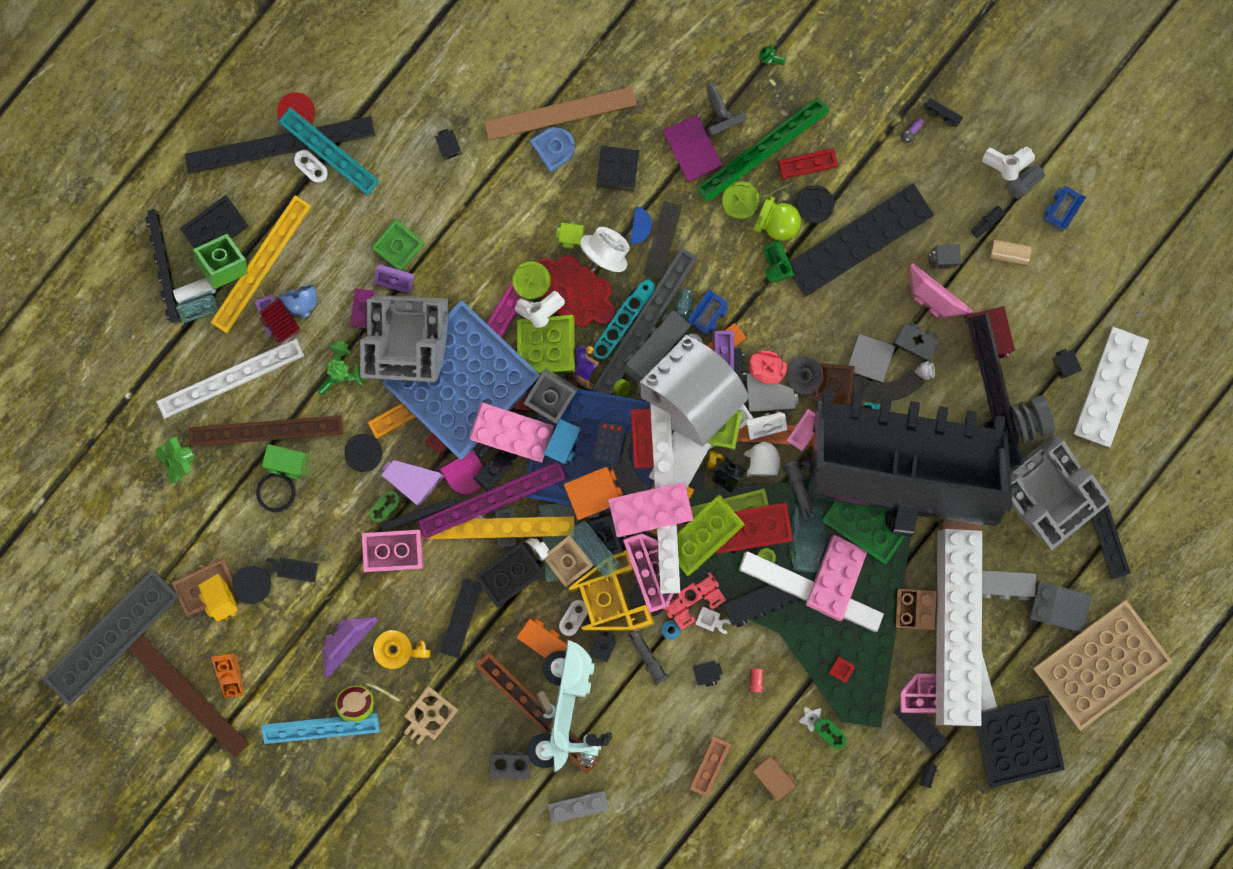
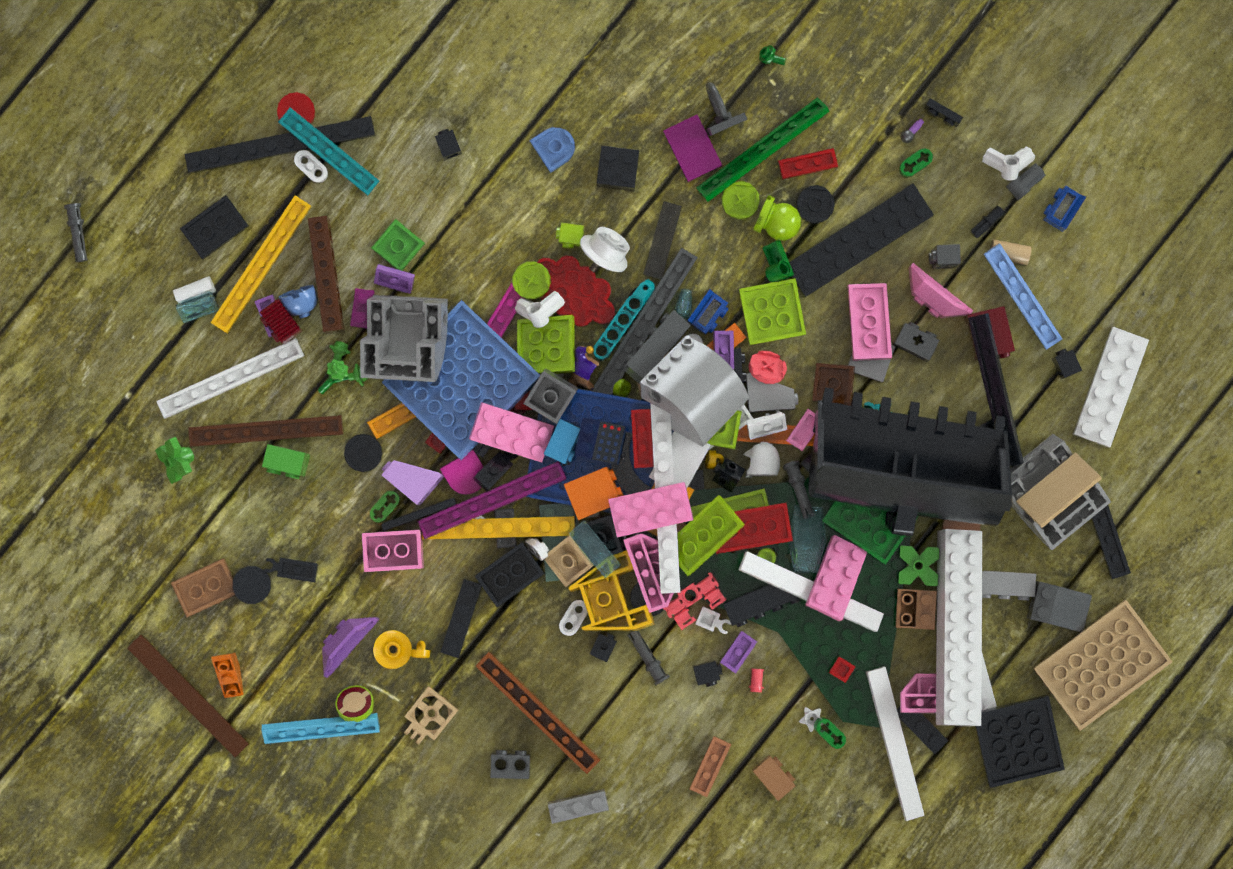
(75, 223): none -> dark grey pin
(111, 637): dark grey plate -> none
(162, 260): black plate -> none
(217, 598): yellow brick -> none
(220, 261): bright green brick -> none
(276, 509): black piece -> none
(326, 274): none -> reddish brown brick
(541, 639): orange brick -> none
(560, 113): medium nougat tile -> none
(570, 673): light aqua piece -> none
(641, 226): blue tile -> none
(665, 630): dark azure plate -> none
(738, 652): none -> medium lavender plate
(772, 311): none -> lime plate
(797, 375): dark grey dish -> none
(869, 322): none -> bright pink plate
(895, 390): clear smoke tile -> none
(895, 743): none -> white tile
(918, 166): none -> green beam
(925, 370): white plate -> none
(927, 558): none -> bright green plant
(928, 774): black pin -> none
(1022, 296): none -> light blue tile
(1037, 418): dark grey wheel -> none
(1058, 490): none -> tan tile

